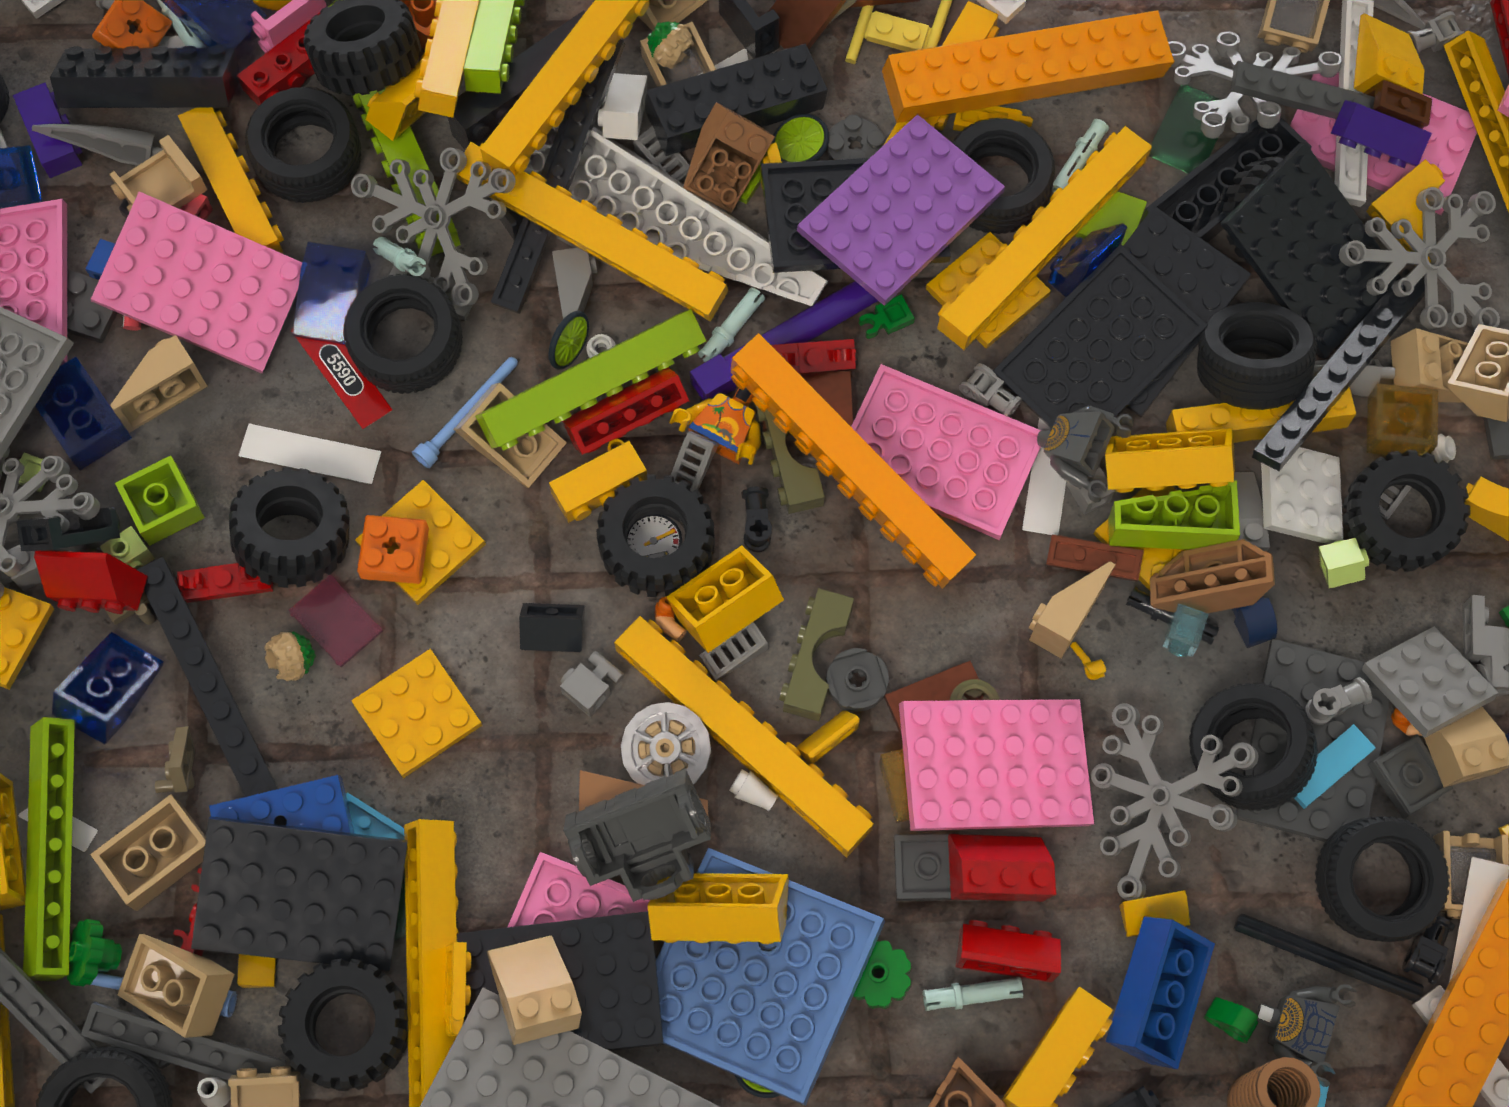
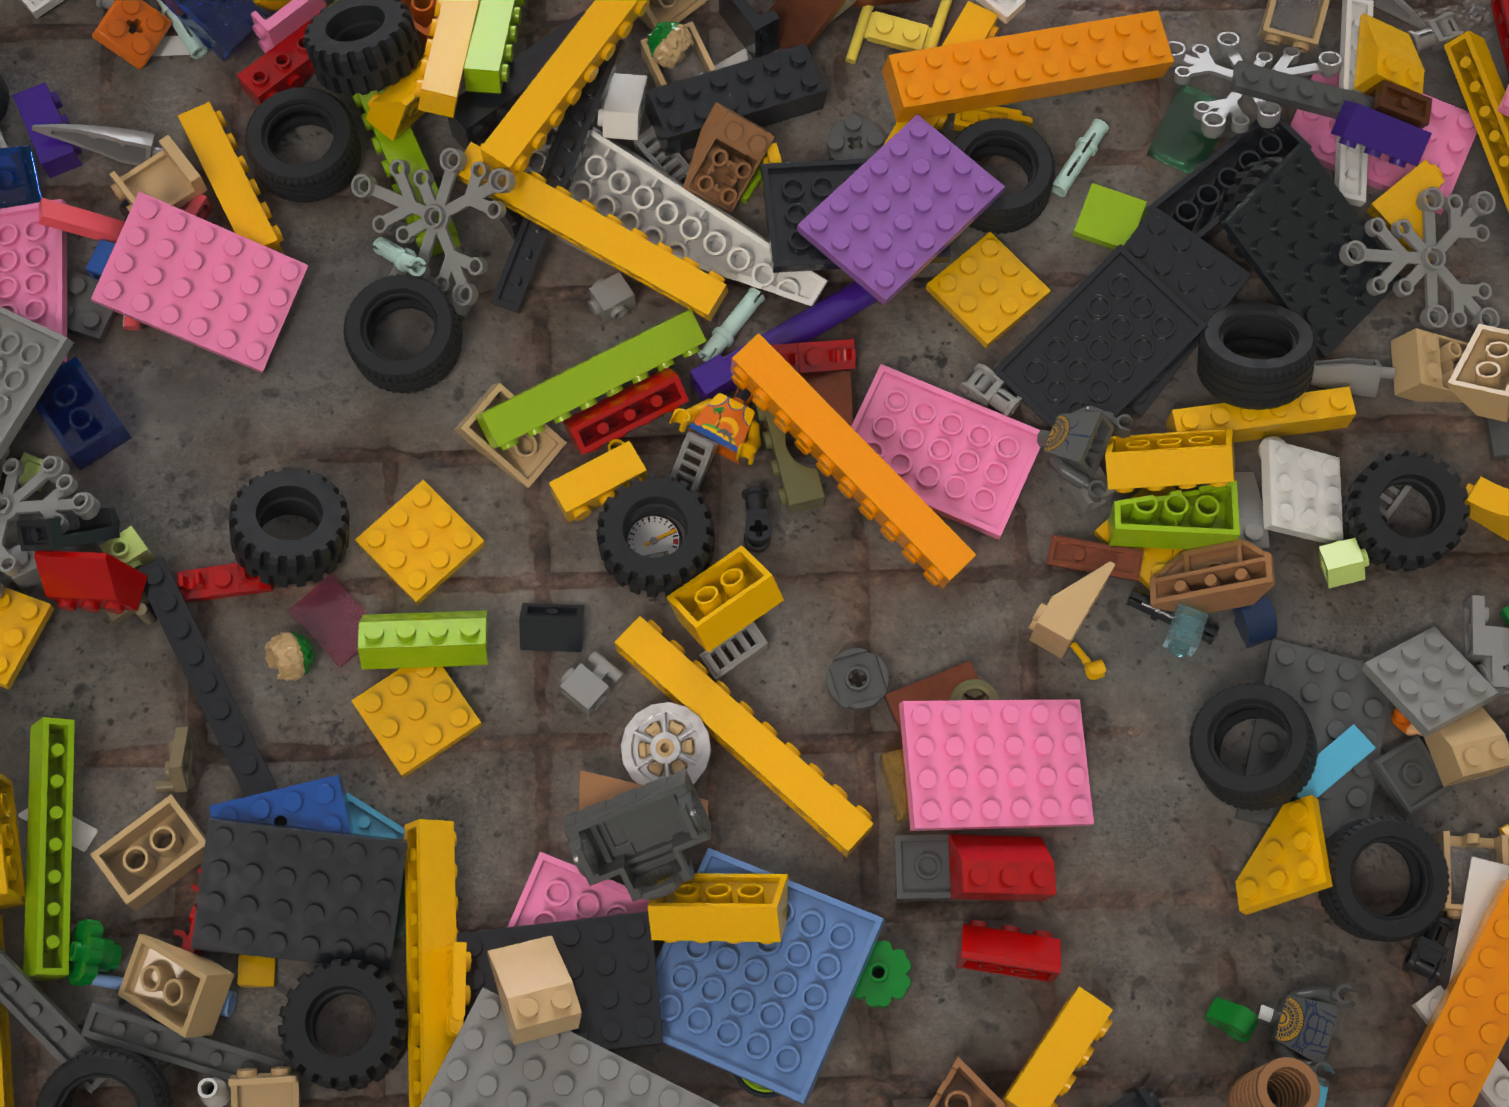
(79, 221): none -> coral tile
(105, 687): clear blue slope -> none
(145, 77): black brick -> none
(157, 384): tan slope -> none
(159, 500): lime brick -> none
(310, 453): white sticker -> none
(326, 288): clear blue slope -> none
(351, 386): red sticker -> none
(405, 563): orange brick -> none
(423, 639): none -> lime slope
(428, 452): light blue piece -> none
(568, 340): lime wheel -> none
(574, 278): light grey slope -> none
(598, 341): white plate -> none
(611, 298): none -> light grey brick
(666, 620): light nougat arm -> none
(752, 790): white cone -> none
(801, 138): lime wheel -> none
(828, 619): olive arch -> none
(828, 736): yellow slope -> none
(891, 317): green plate -> none
(982, 992): light aqua pin -> none
(1043, 238): yellow brick -> none
(1044, 495): white sticker -> none
(1084, 258): slope -> none
(1149, 832): light grey plant -> none
(1160, 992): blue brick -> none
(1164, 906): yellow slope -> none
(1288, 859): none -> yellow plate
(1329, 957): black axle -> none
(1336, 376): black plate -> none
(1337, 701): light grey connector -> none
(1402, 419): clear yellow brick -> none
(1445, 450): white plate -> none

